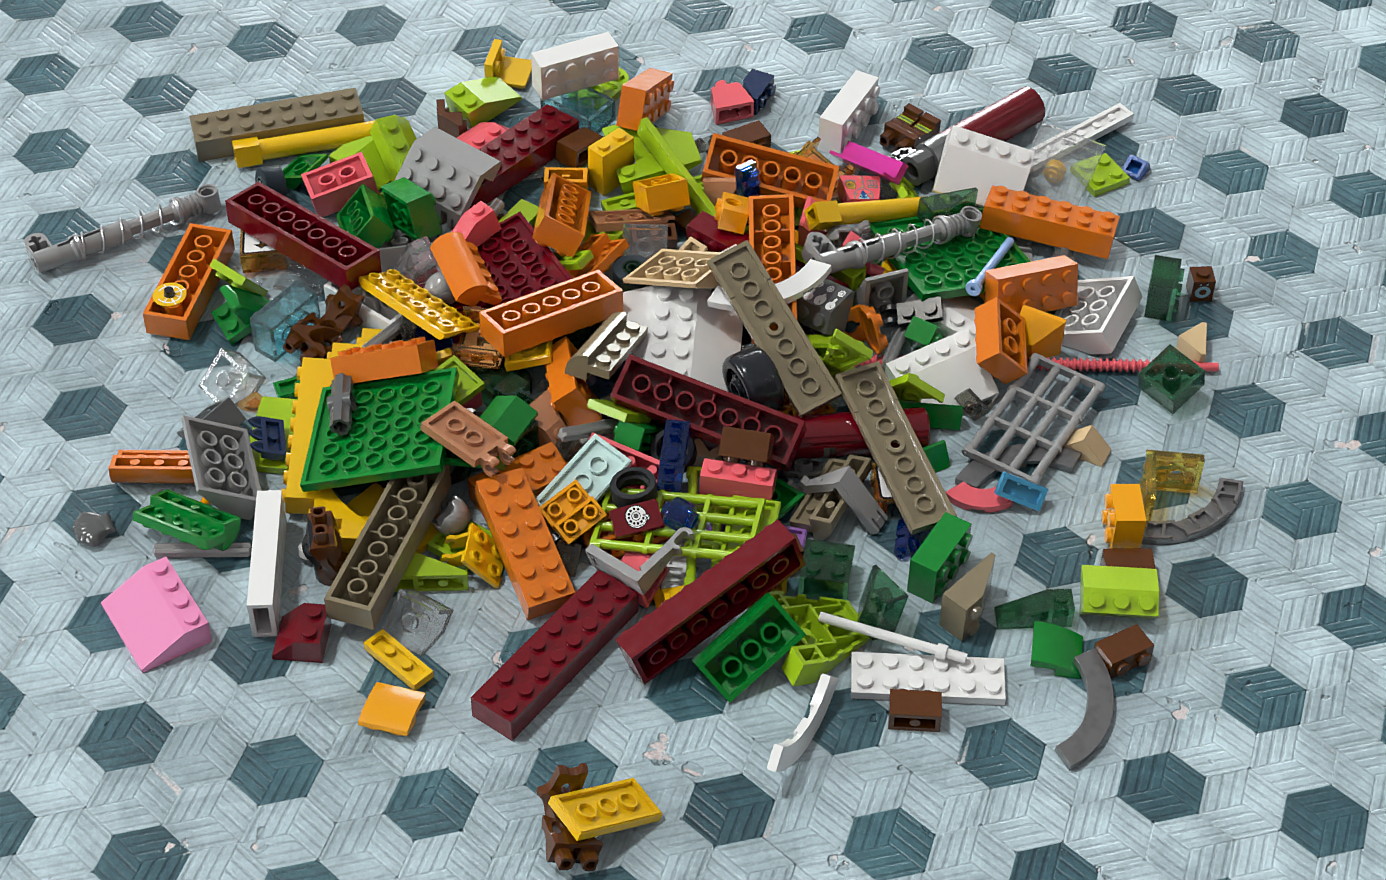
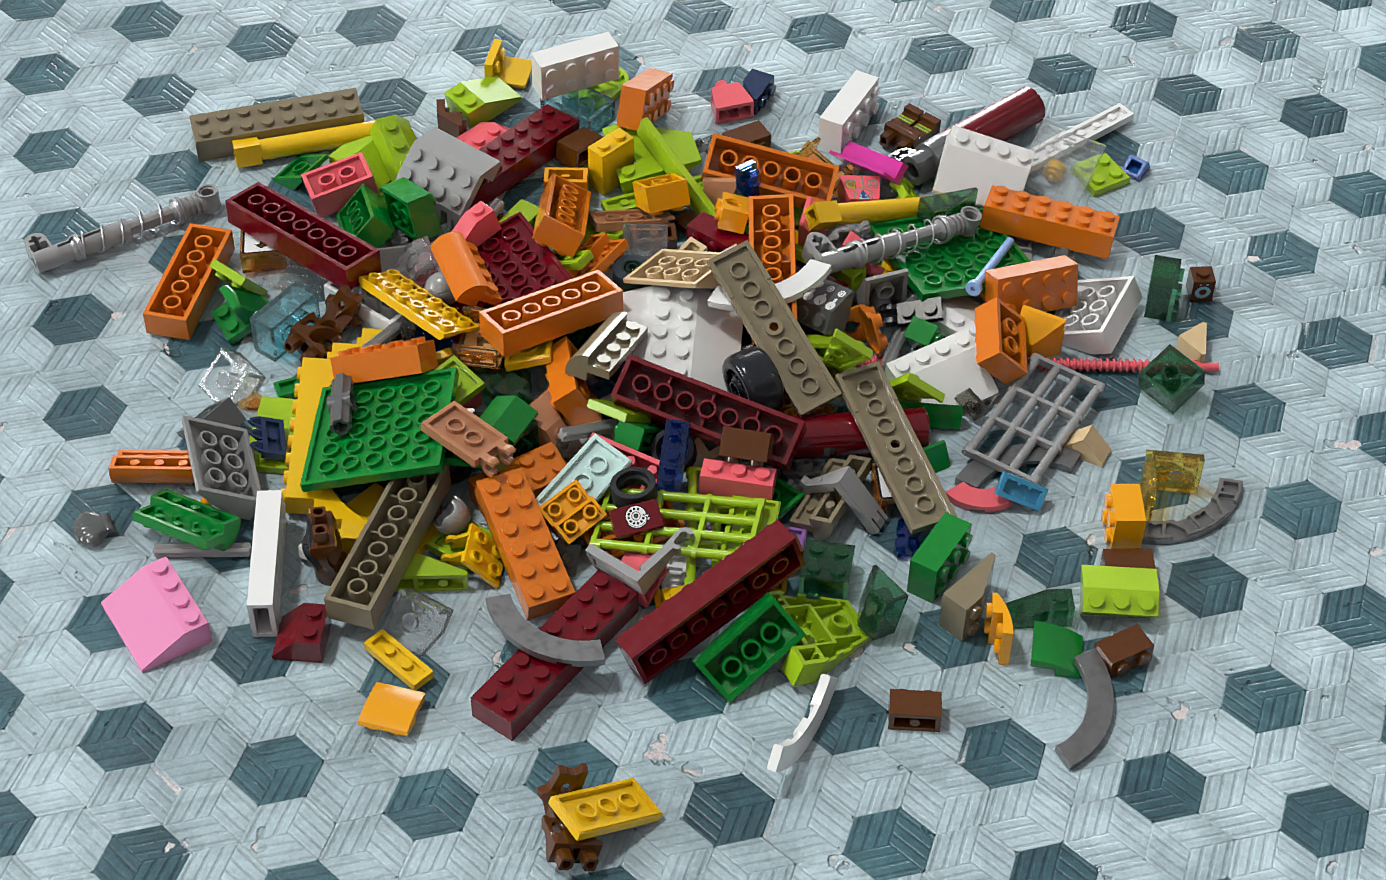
(169, 294): yellow piece -> none
(272, 177): black wheel -> none
(538, 643): none -> flat silver tile
(679, 514): clear blue head -> none
(940, 651): white bar -> none
(970, 682): white plate -> none
(999, 628): none -> light orange slope

